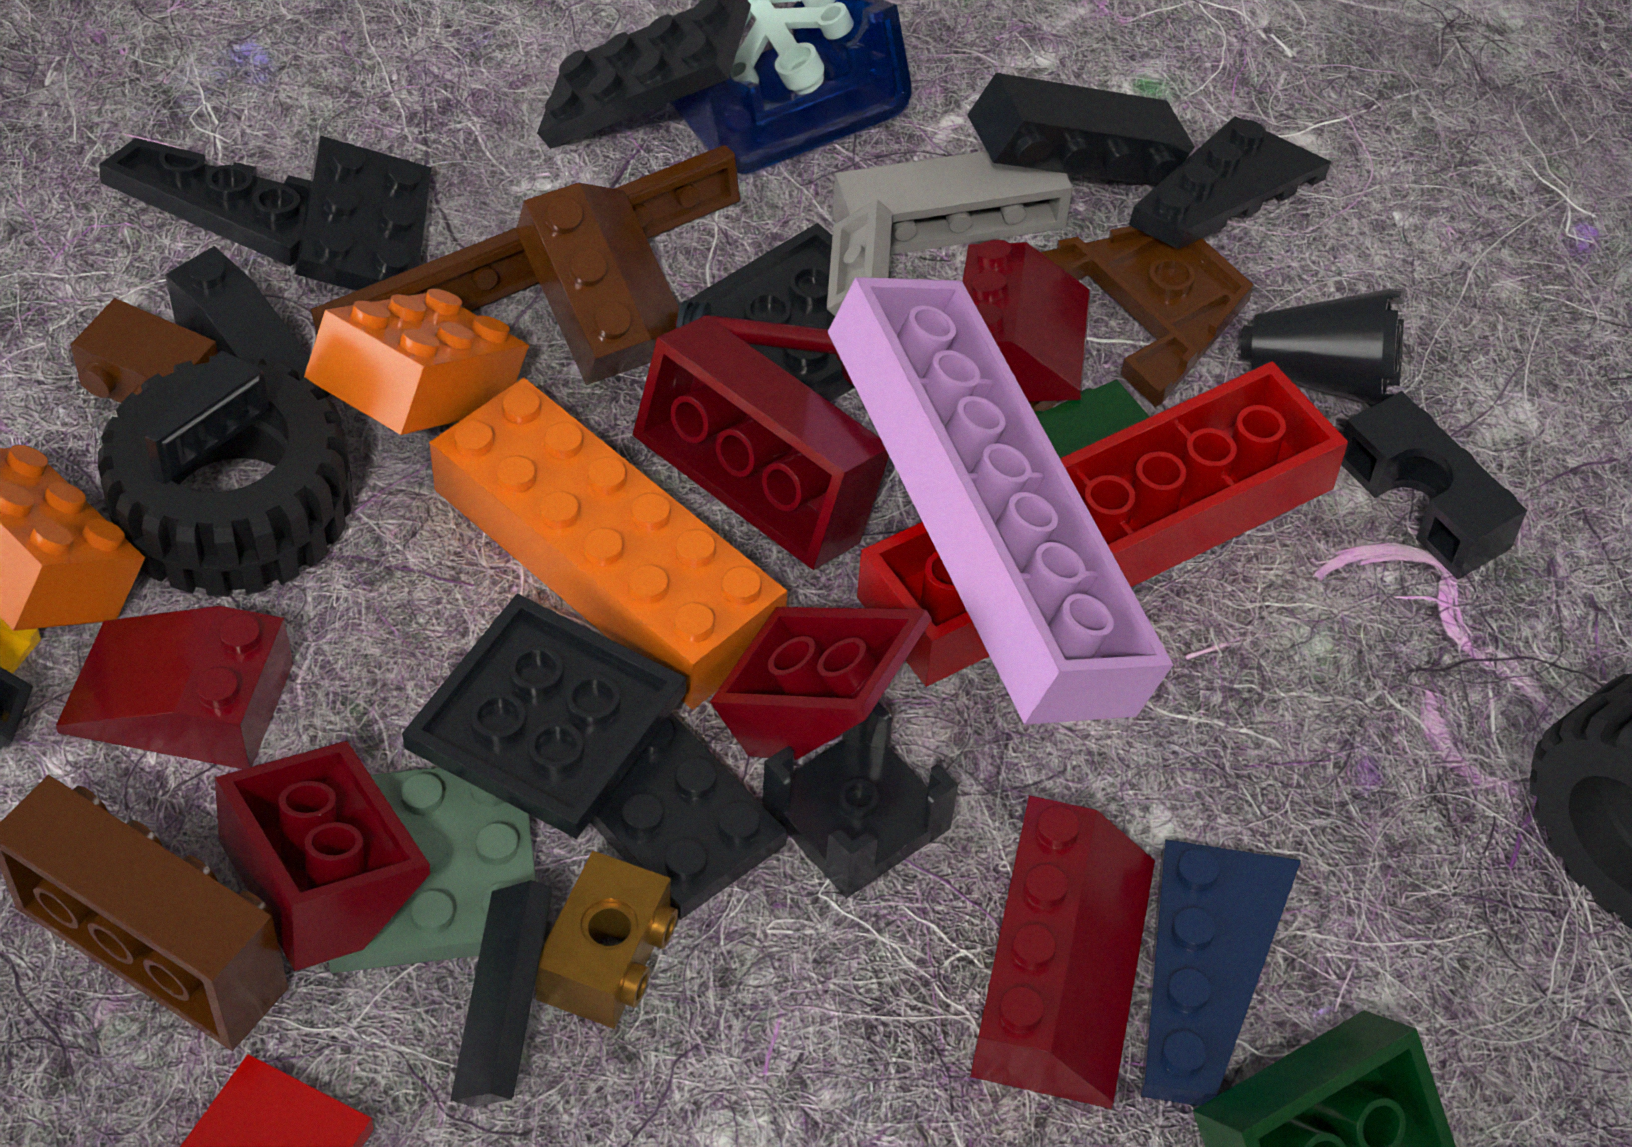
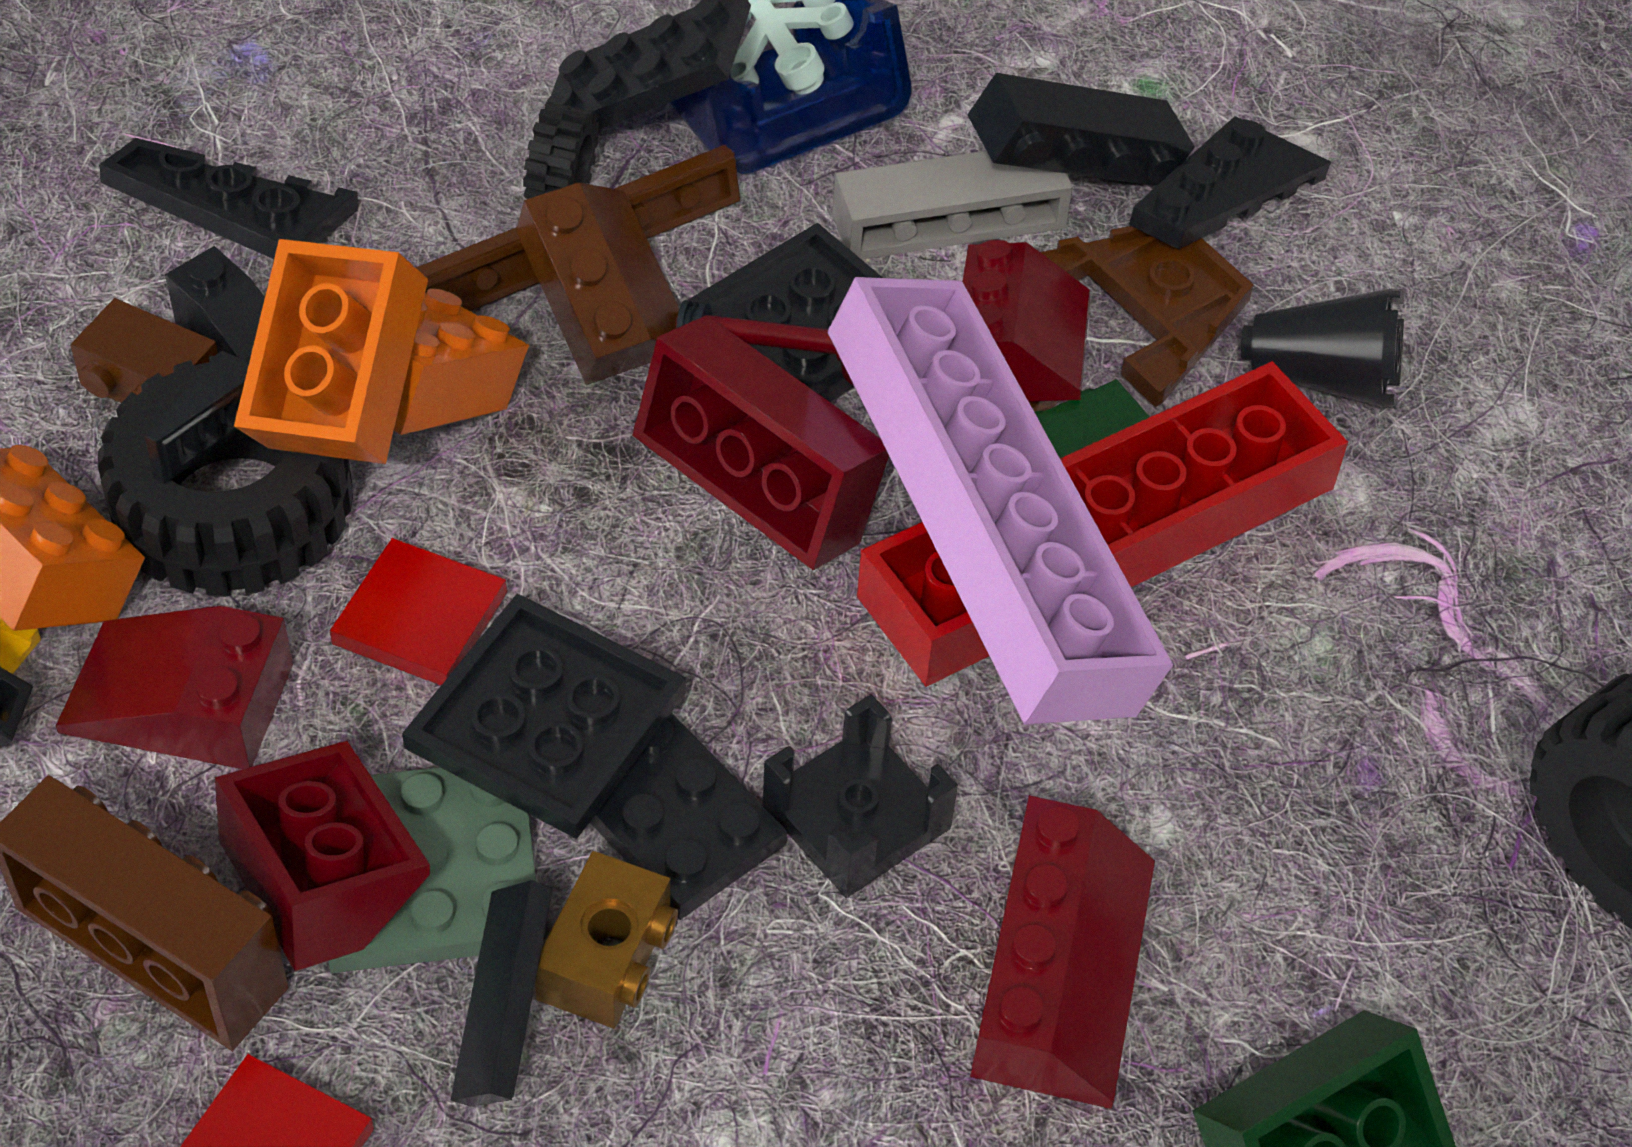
(332, 351): none -> orange brick
(361, 216): black plate -> none
(418, 611): none -> red tile
(560, 149): none -> black tyre
(604, 536): orange brick -> none
(814, 675): dark red slope -> none
(859, 250): light grey plate -> none
(1208, 954): dark blue wing -> none
(1468, 512): black arch -> none

